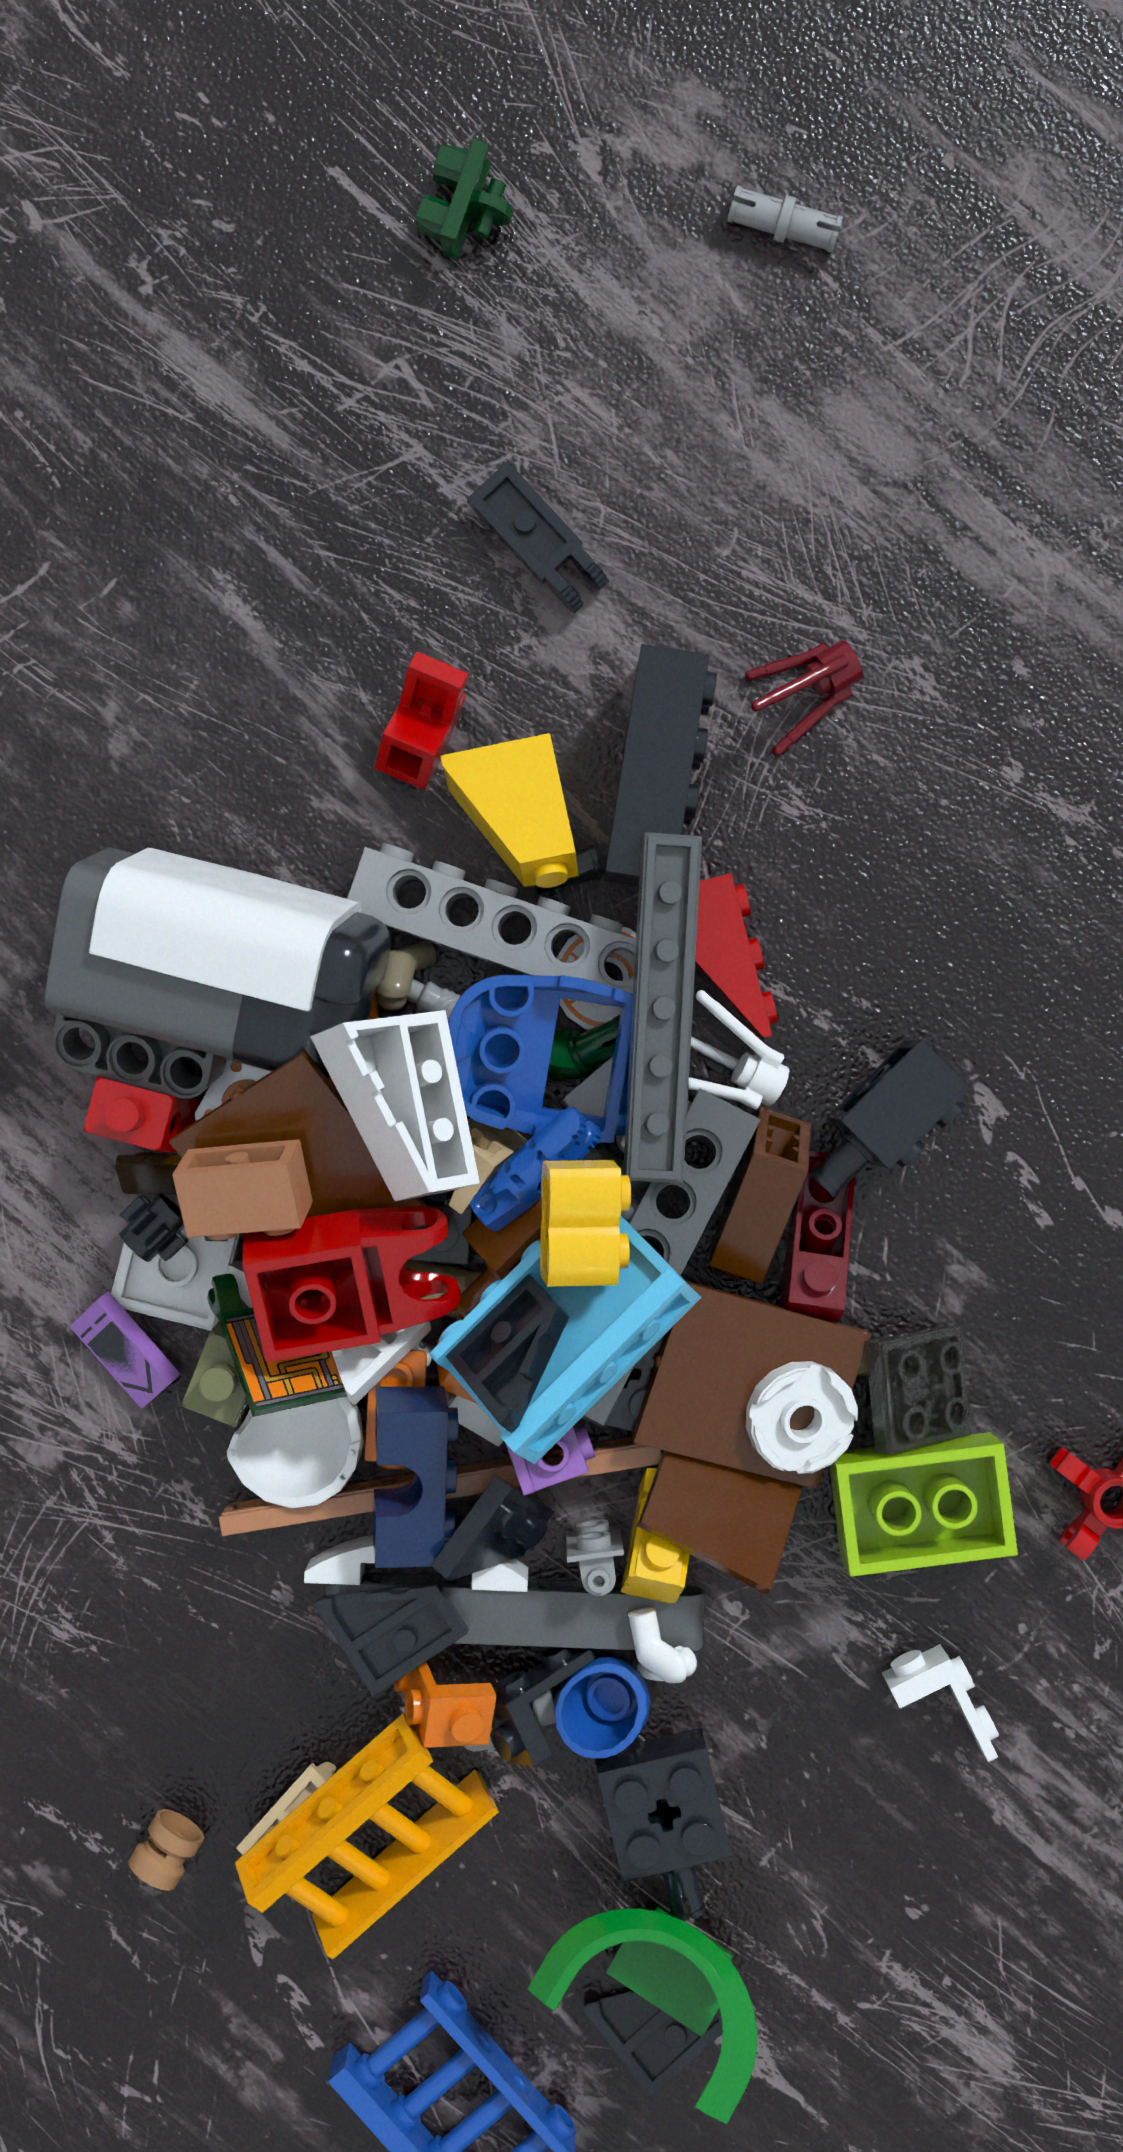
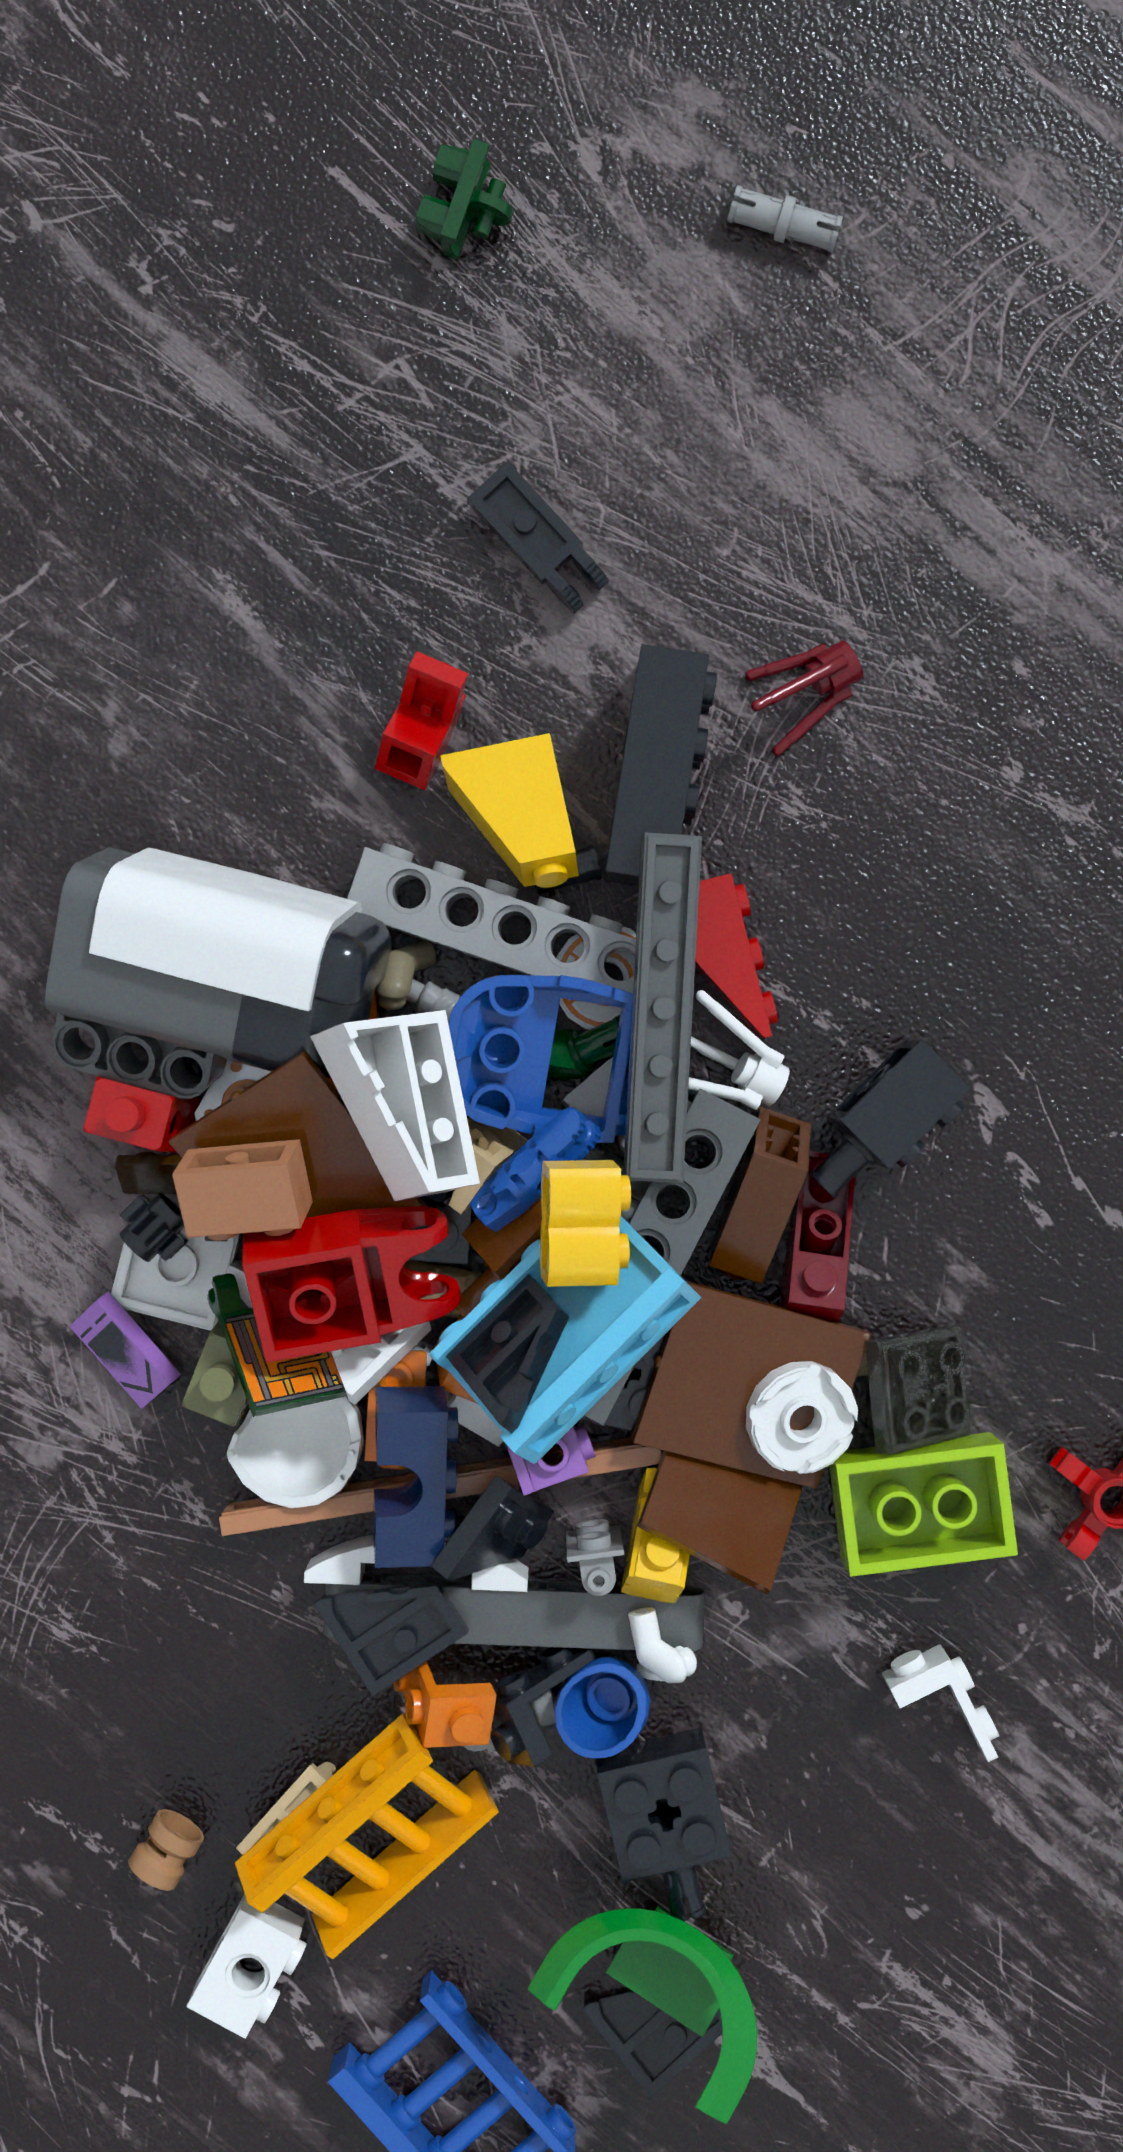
(237, 1996): none -> white brick

